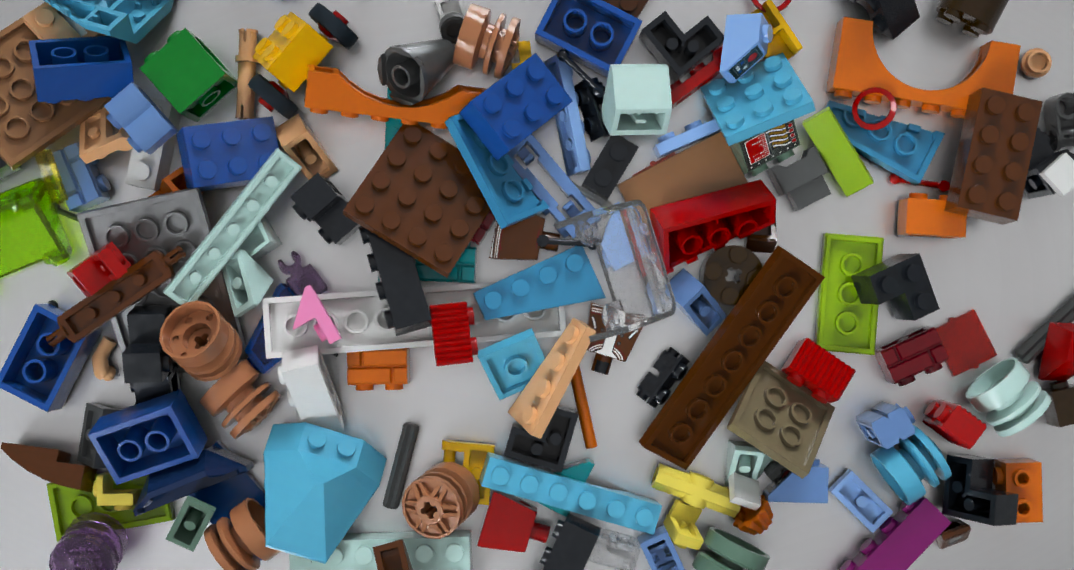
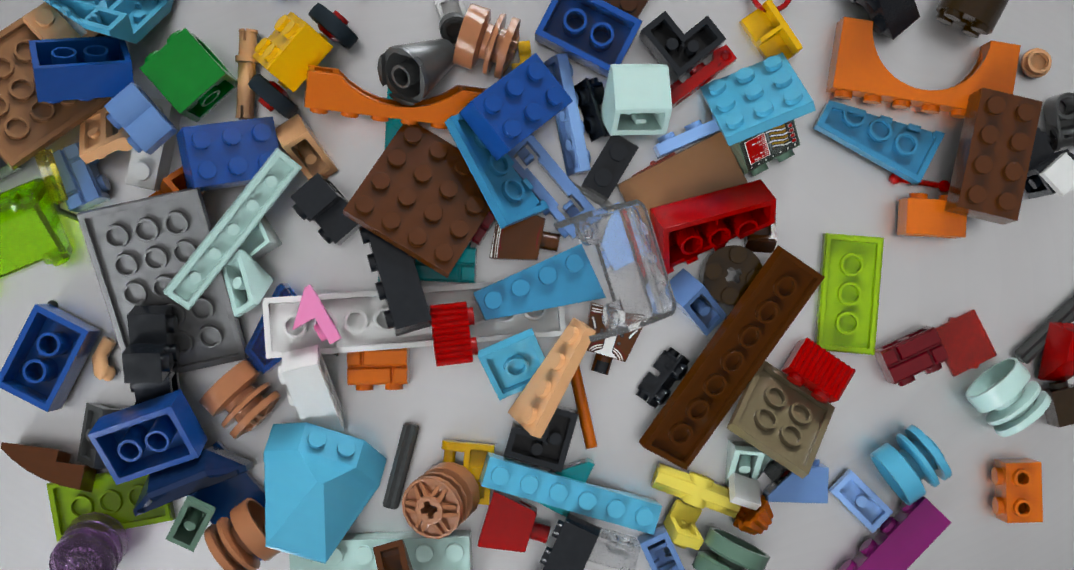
(99, 269): red brick -> none
(116, 296): reddish brown plate -> none
(119, 498): light yellow bracket -> none
(201, 341): nougat wheel -> none
(301, 277): clear purple plate -> none
(543, 240): black hinge -> none
(598, 90): black hinge -> none
(744, 44): light blue slope -> none
(802, 179): dark grey piece -> none
(837, 151): lime tile -> none
(875, 126): red piece -> none
(886, 424): medium blue brick -> none
(902, 283): black brick -> none
(953, 534): reddish brown slope -> none
(954, 423): red brick -> none
(970, 492): black brick -> none

